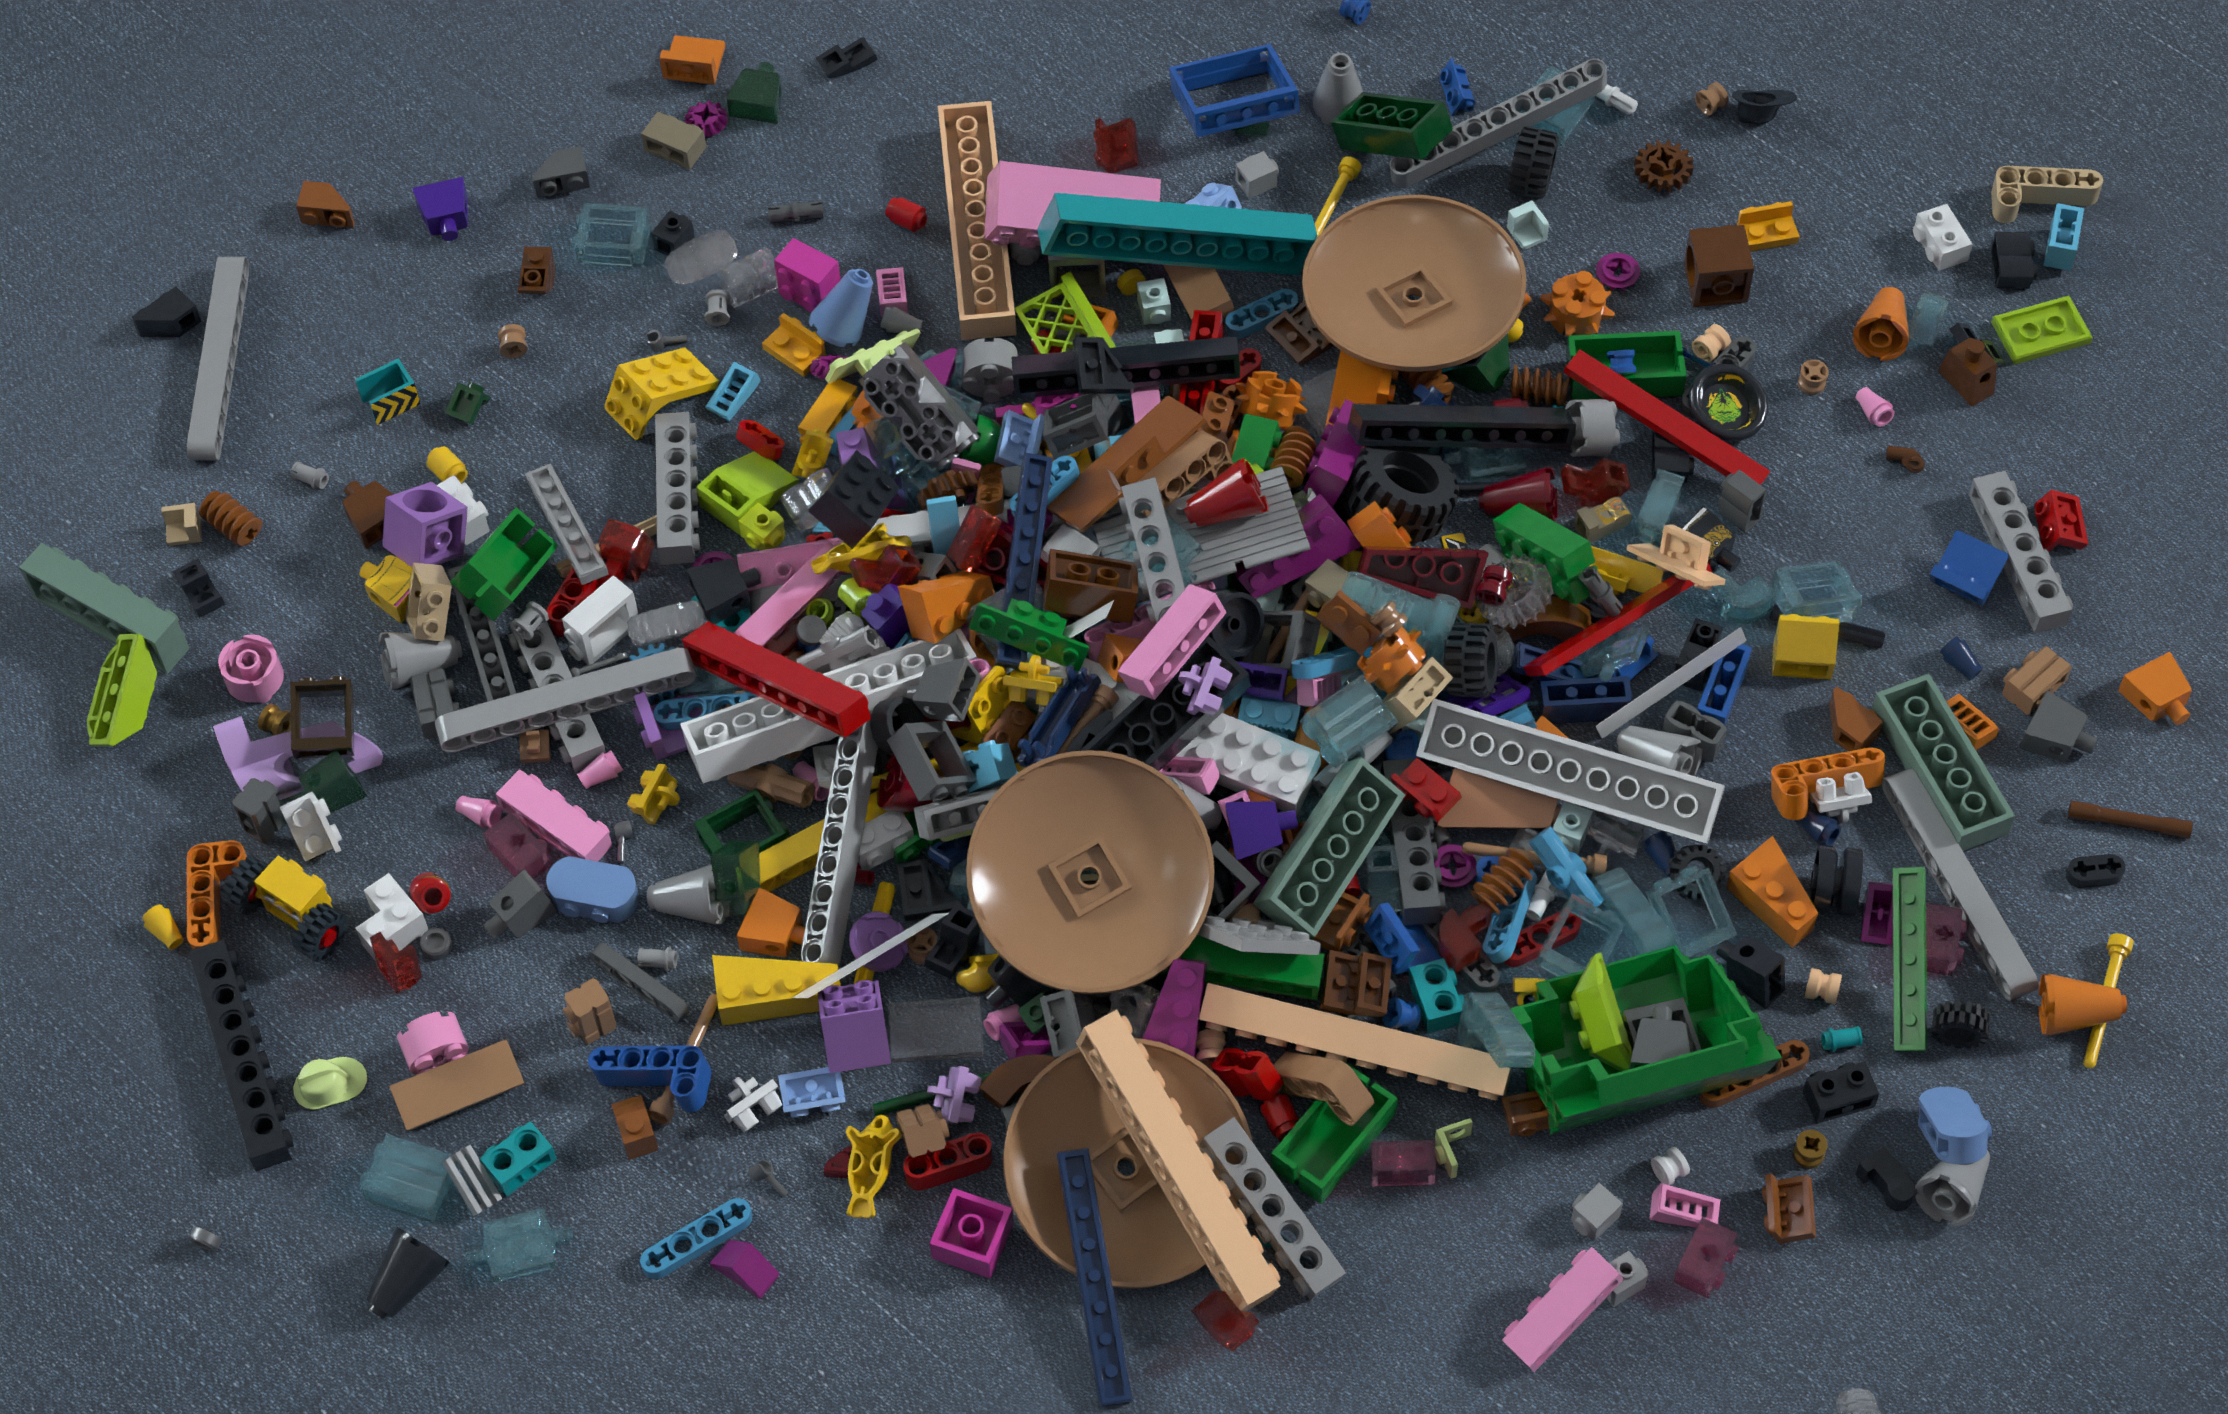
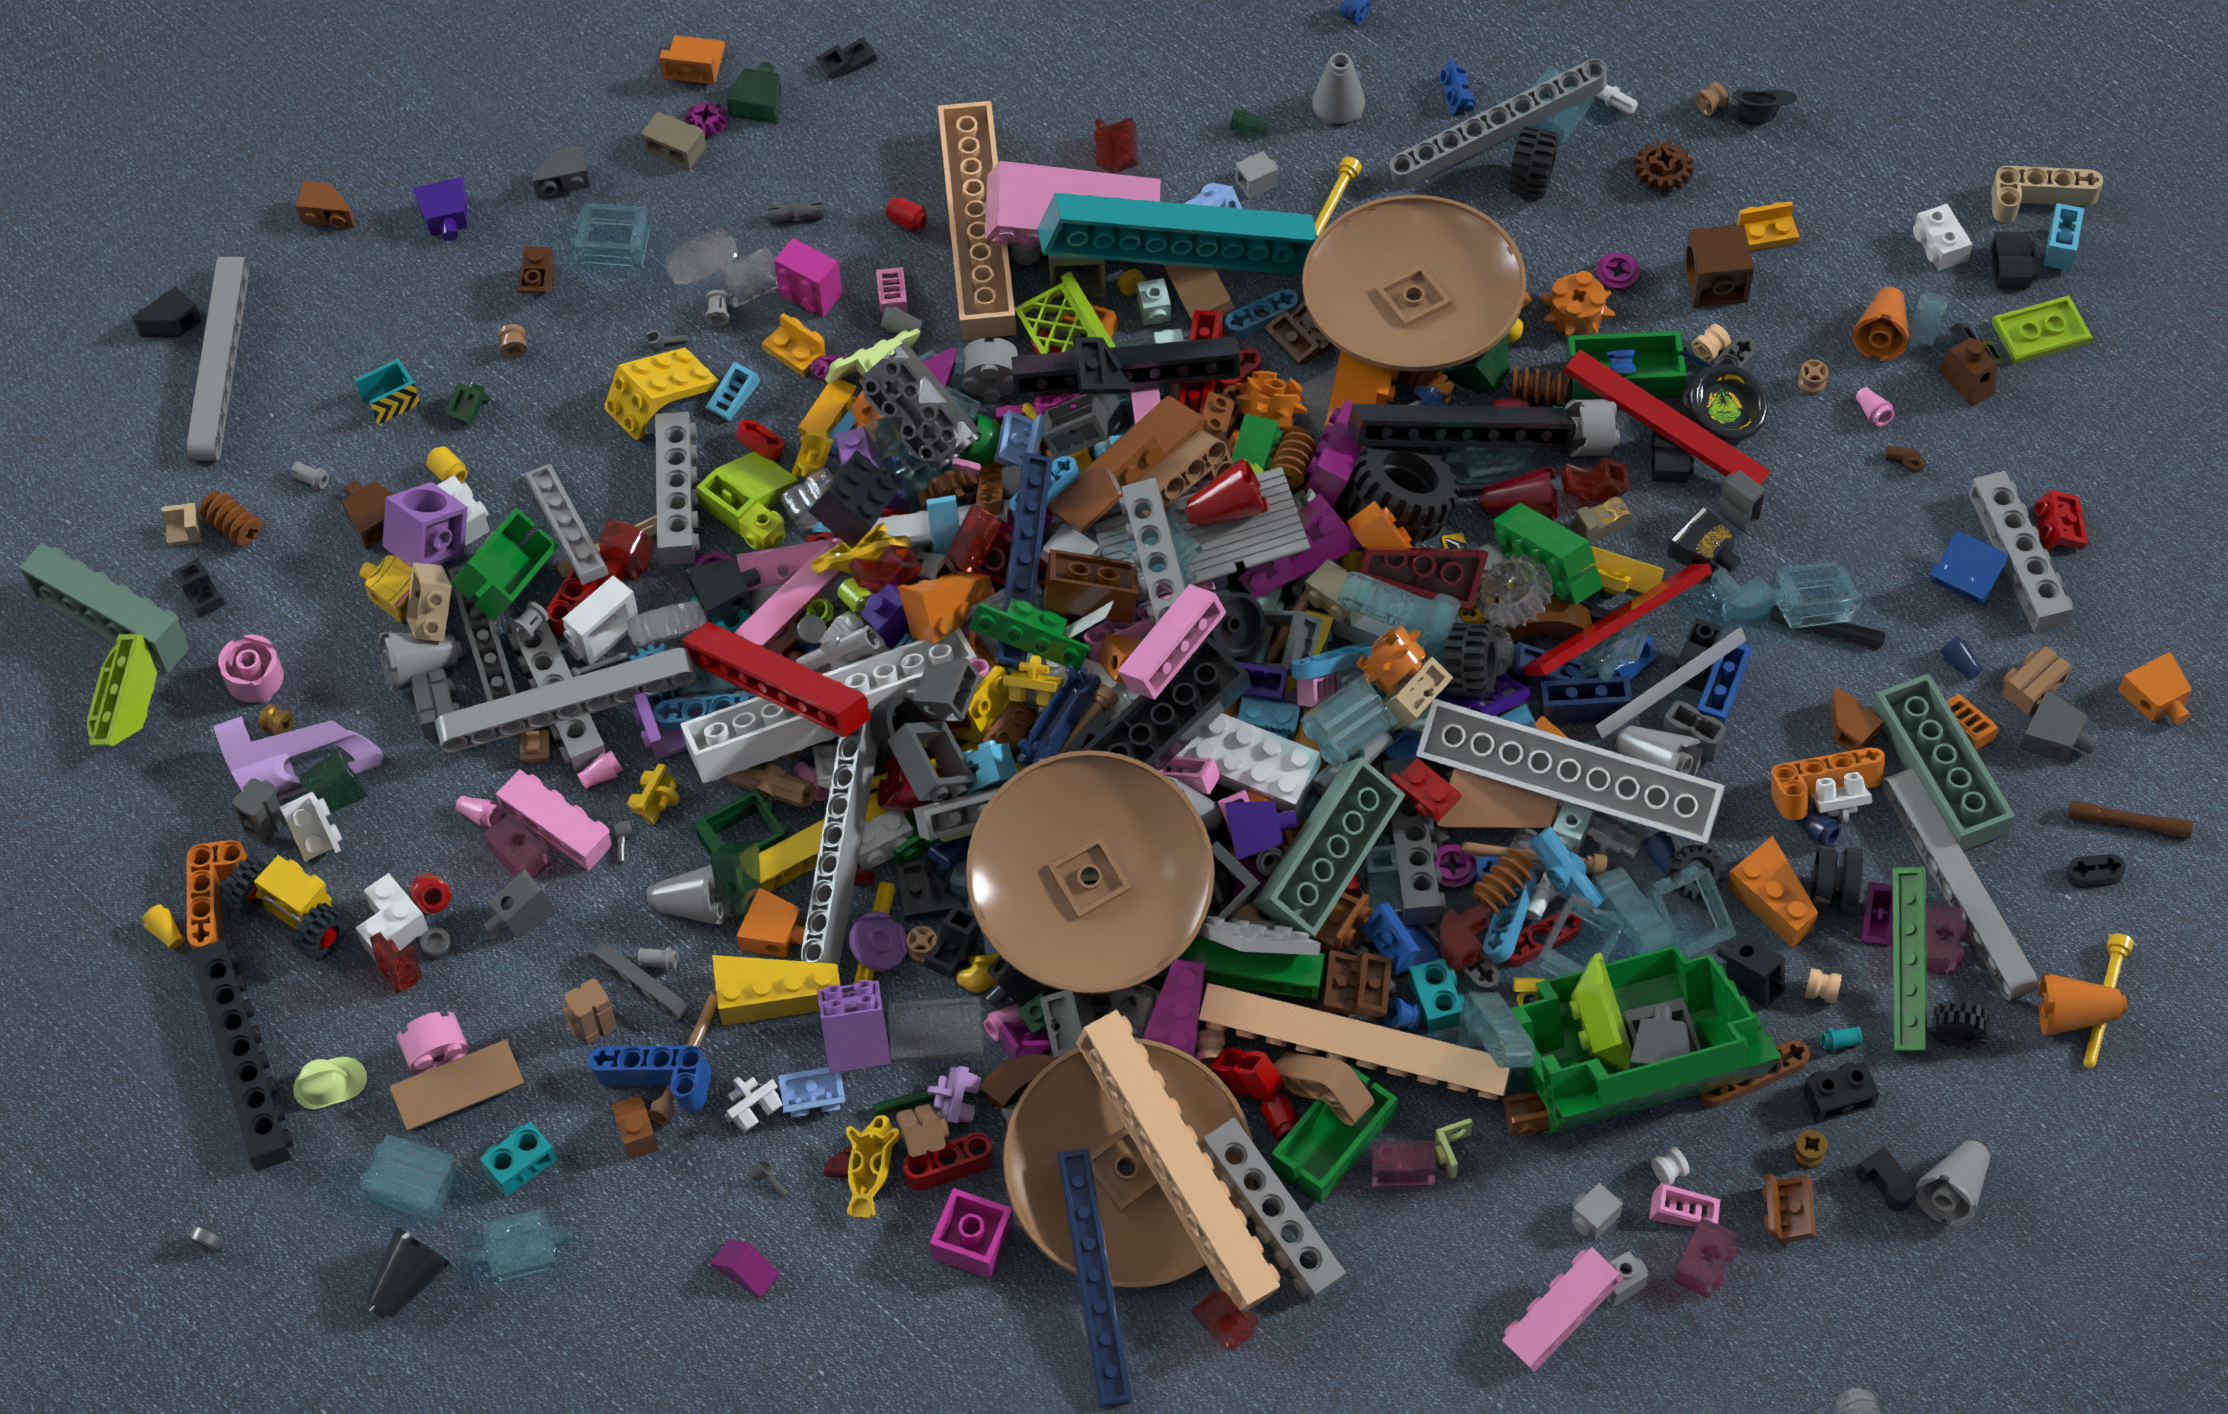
(321, 746): dark brown window -> none
(480, 1172): light grey tile -> none
(592, 889): medium blue brick -> none
(672, 233): black brick -> none
(693, 1233): dark azure beam -> none
(844, 309): medium blue cone -> none
(870, 955): white sticker -> none
(1211, 675): lavender hips -> none
(1238, 111): blue window -> none
(1349, 622): dark orange bracket -> none
(1388, 619): medium nougat wheel -> none
(1392, 125): dark green brick -> none
(1493, 587): dark red wheel -> none
(1527, 225): light aqua panel -> none
(1601, 591): dark grey pin -> none
(1658, 507): clear light blue window -> none
(1681, 554): light nougat bracket -> none
(1805, 646): yellow slope -> none
(1953, 1125): medium blue brick -> none

